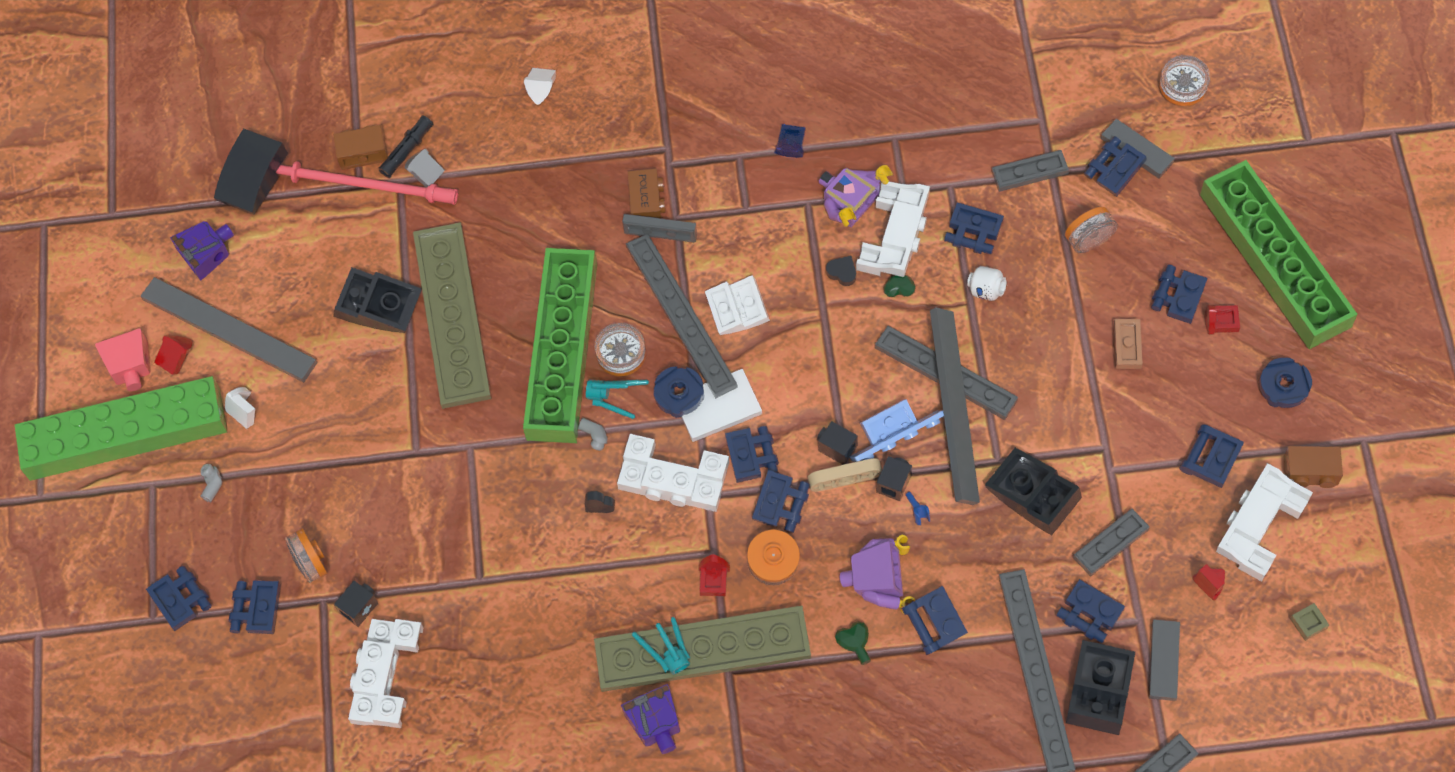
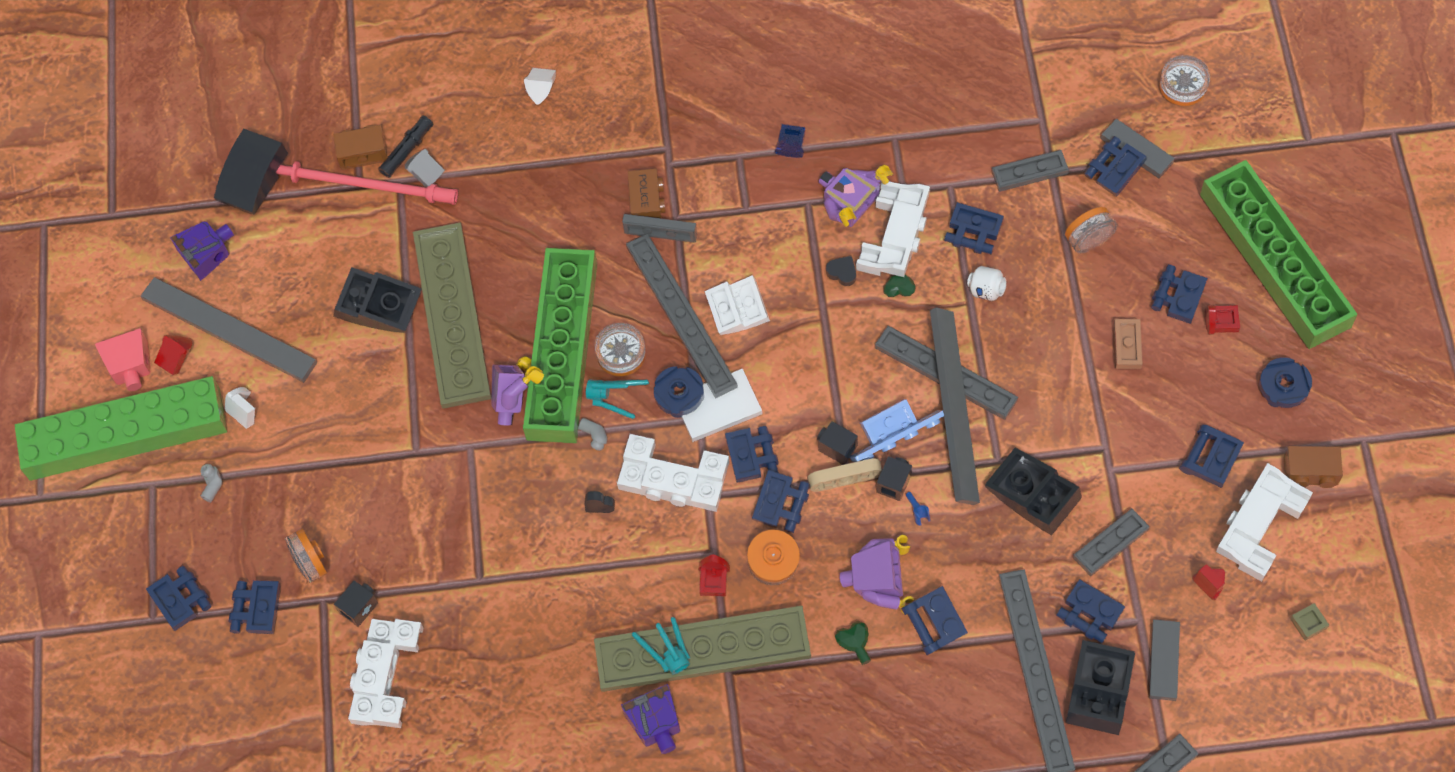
(508, 387): none -> medium lavender torso

